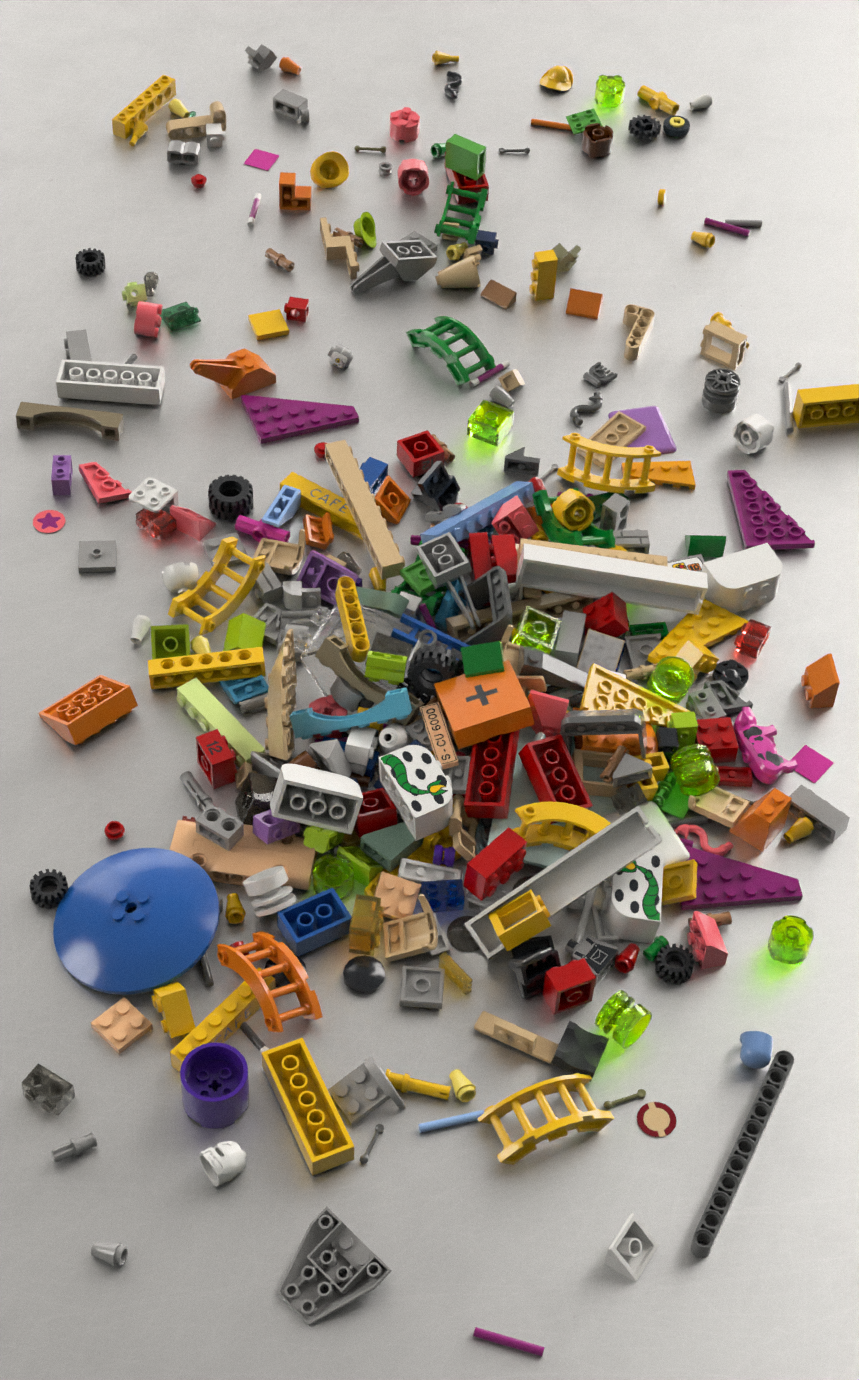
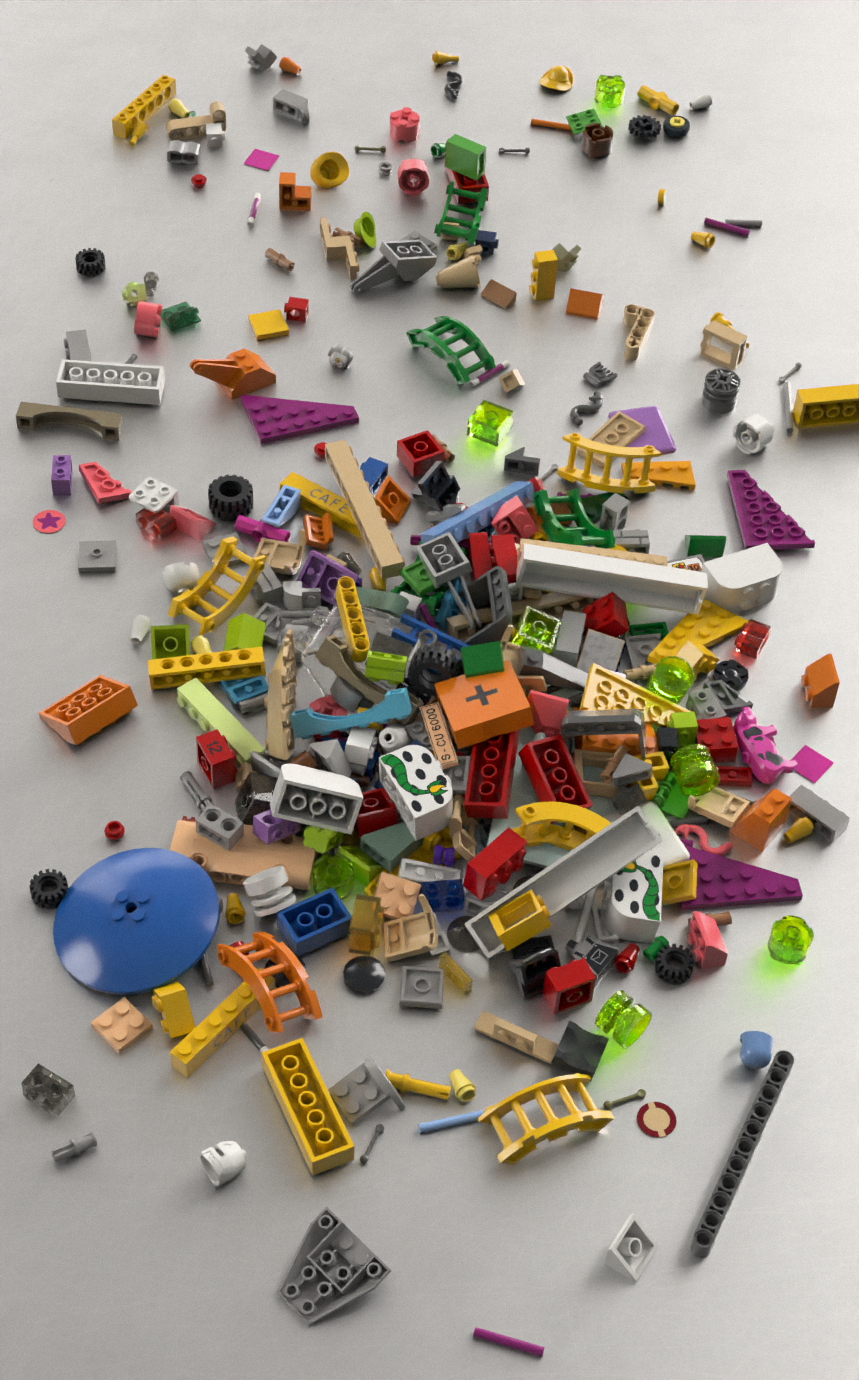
(110, 1252): light grey cone -> none
(214, 1085): dark purple brick -> none
(501, 396): light grey cone -> none
(573, 510): yellow brick -> none

